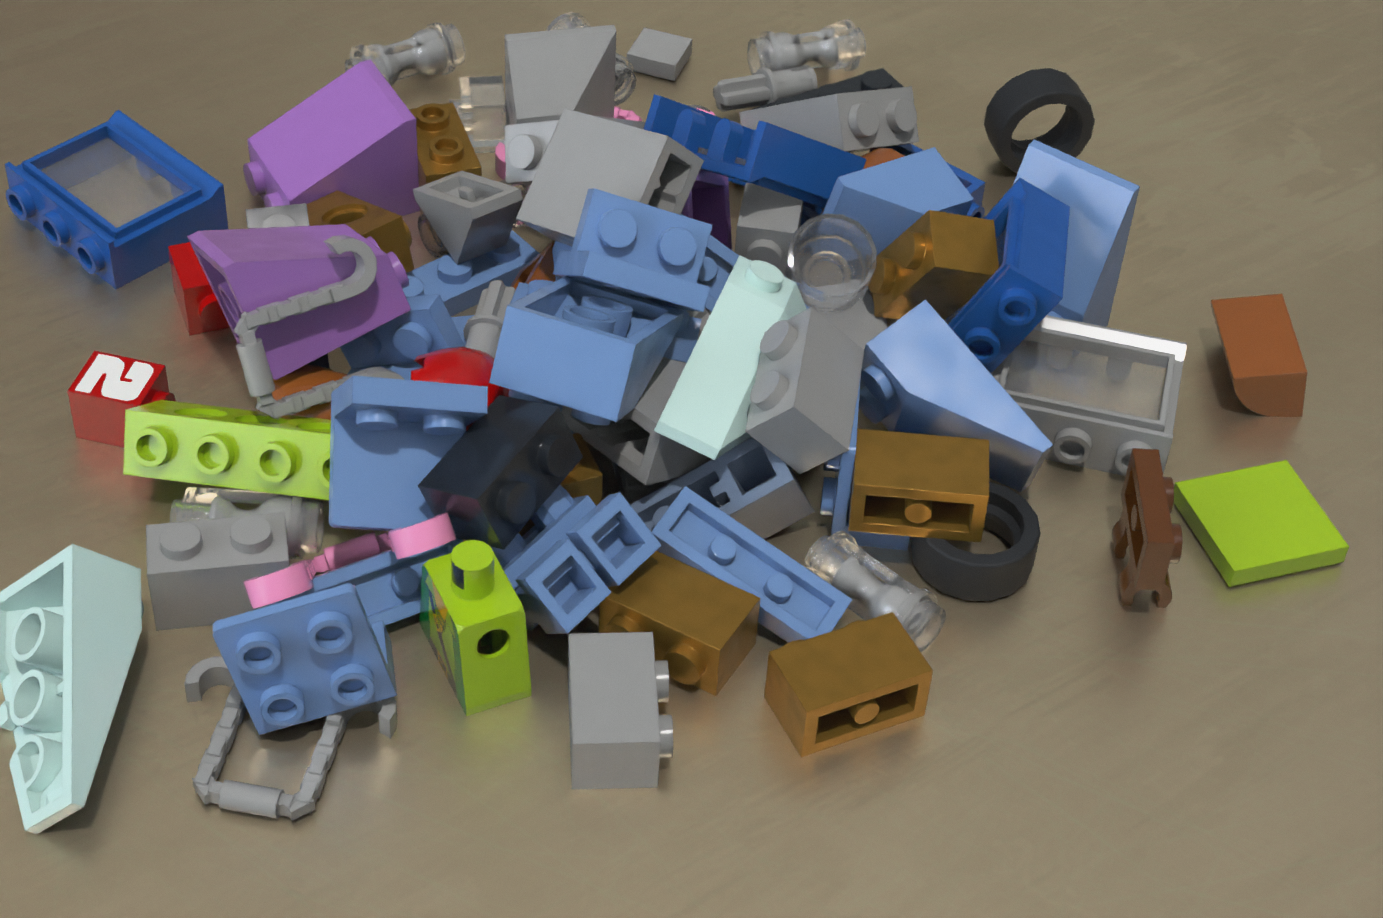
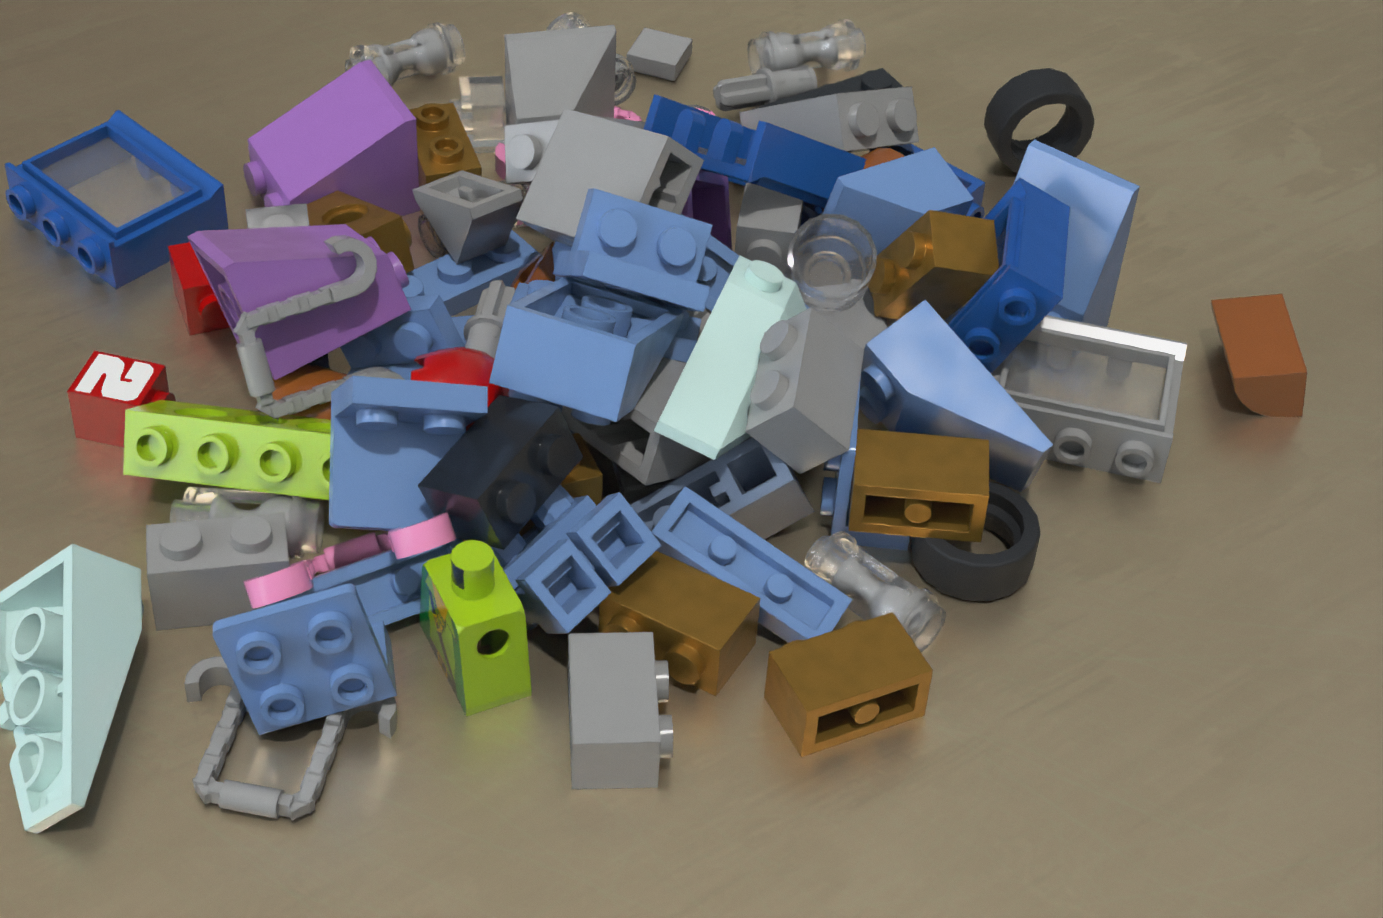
(1147, 529): reddish brown plate -> none
(1259, 523): lime tile -> none

